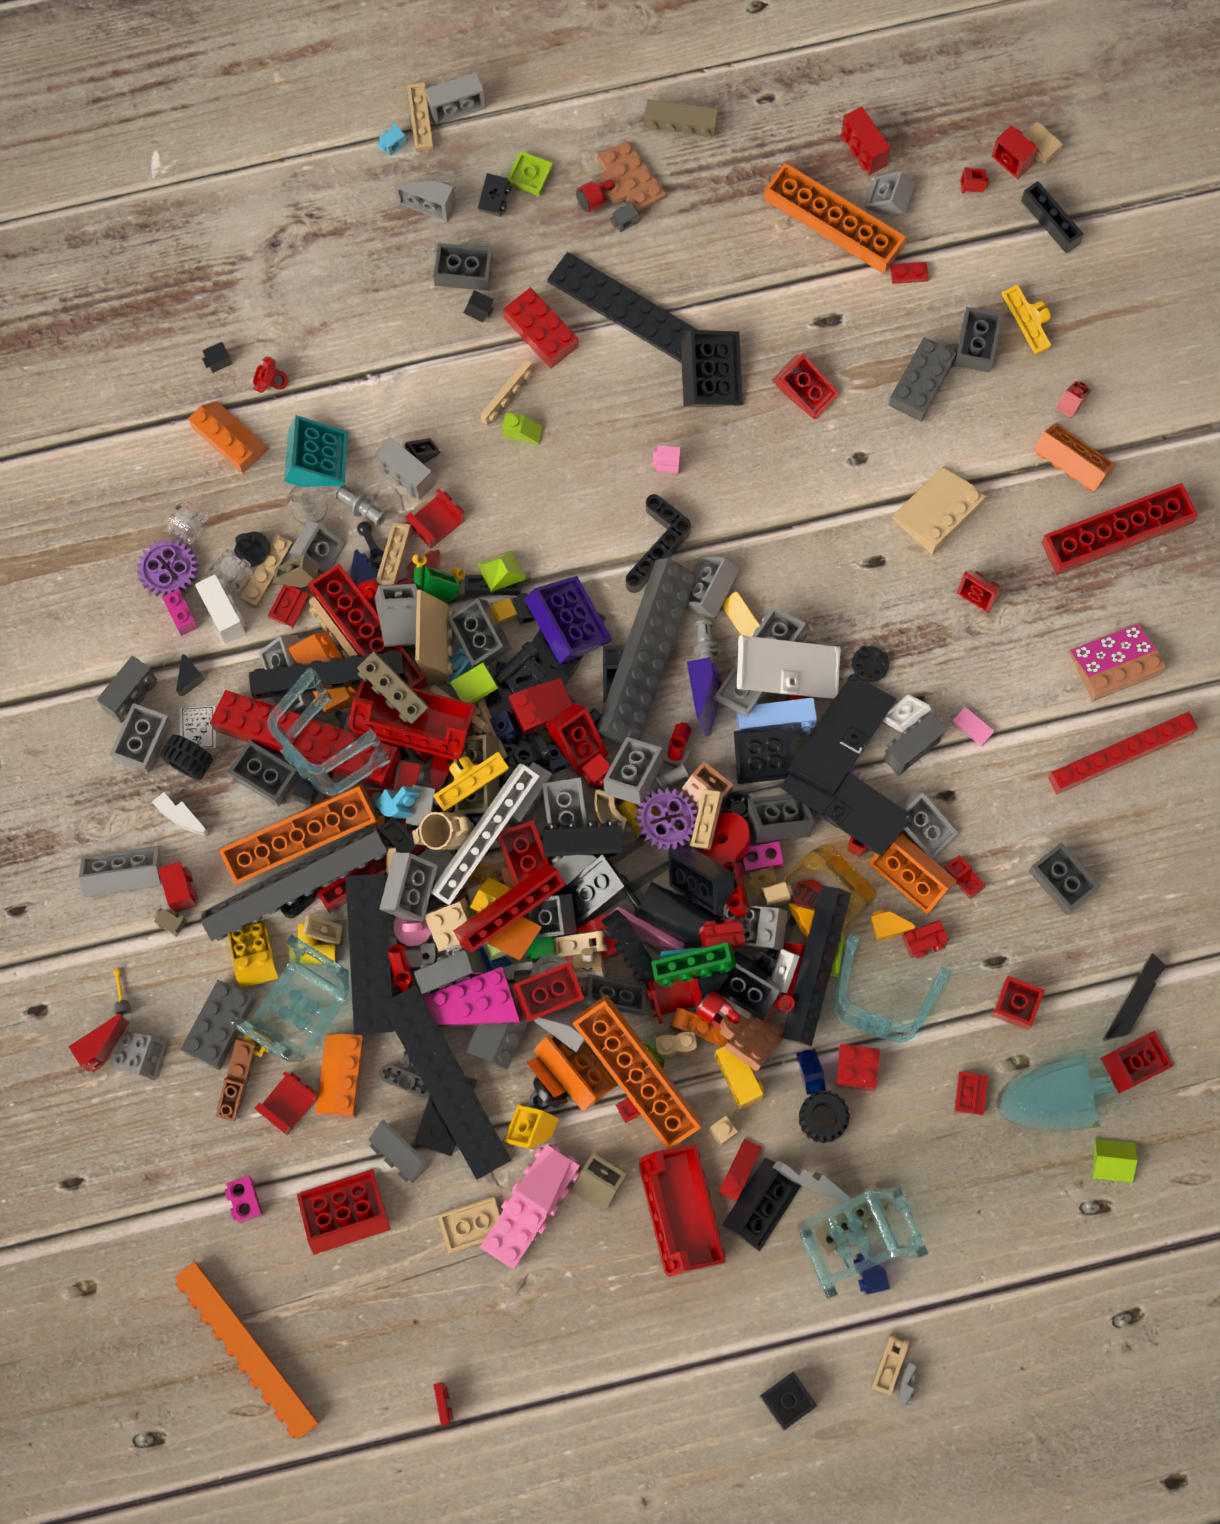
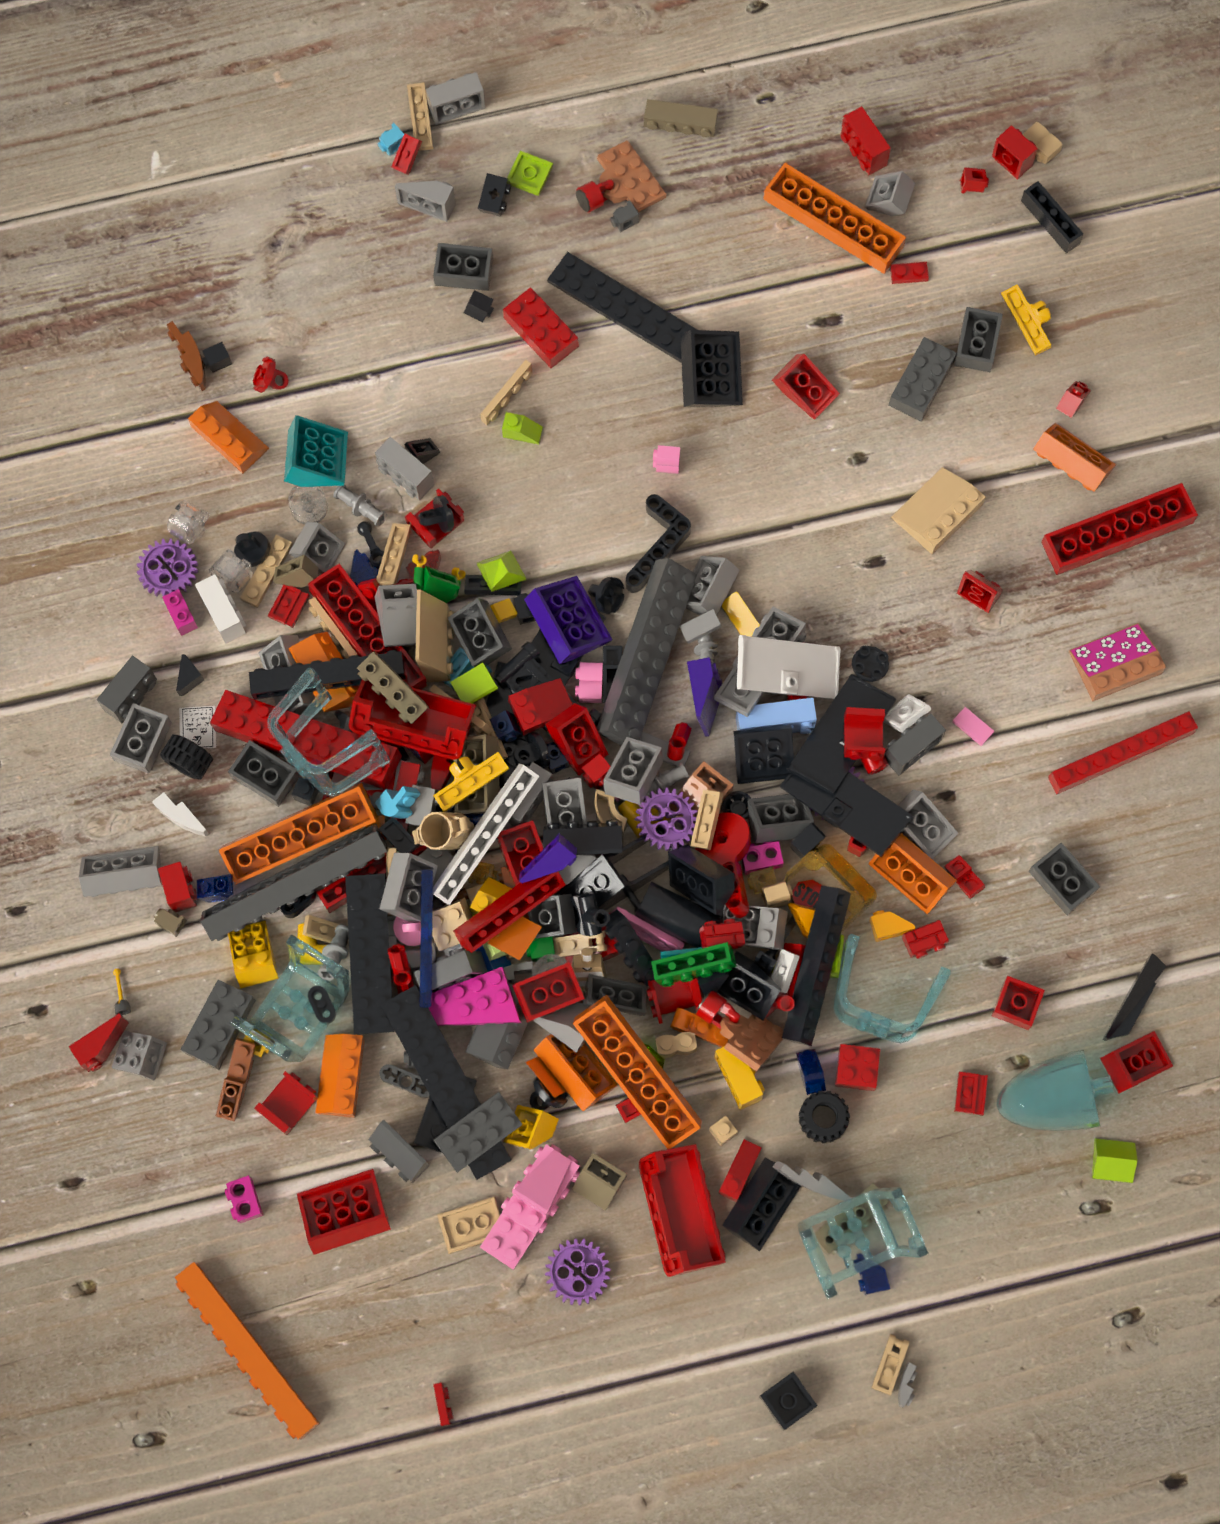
(189, 355): none -> dark orange slope
(215, 888): none -> clear blue slope
(321, 1005): none -> black plate
(335, 950): none -> light grey piece
(406, 154): none -> red plate
(426, 938): none -> clear blue axle
(439, 514): none -> black tile
(477, 1132): none -> dark grey brick
(551, 859): none -> dark purple slope
(565, 1285): none -> medium lavender gear
(590, 682): none -> bright pink brick
(590, 916): none -> black connector
(608, 595): none -> black tile
(700, 626): none -> light grey tile
(807, 840): none -> black slope
(863, 733): none -> red panel
(874, 767): none -> red piece

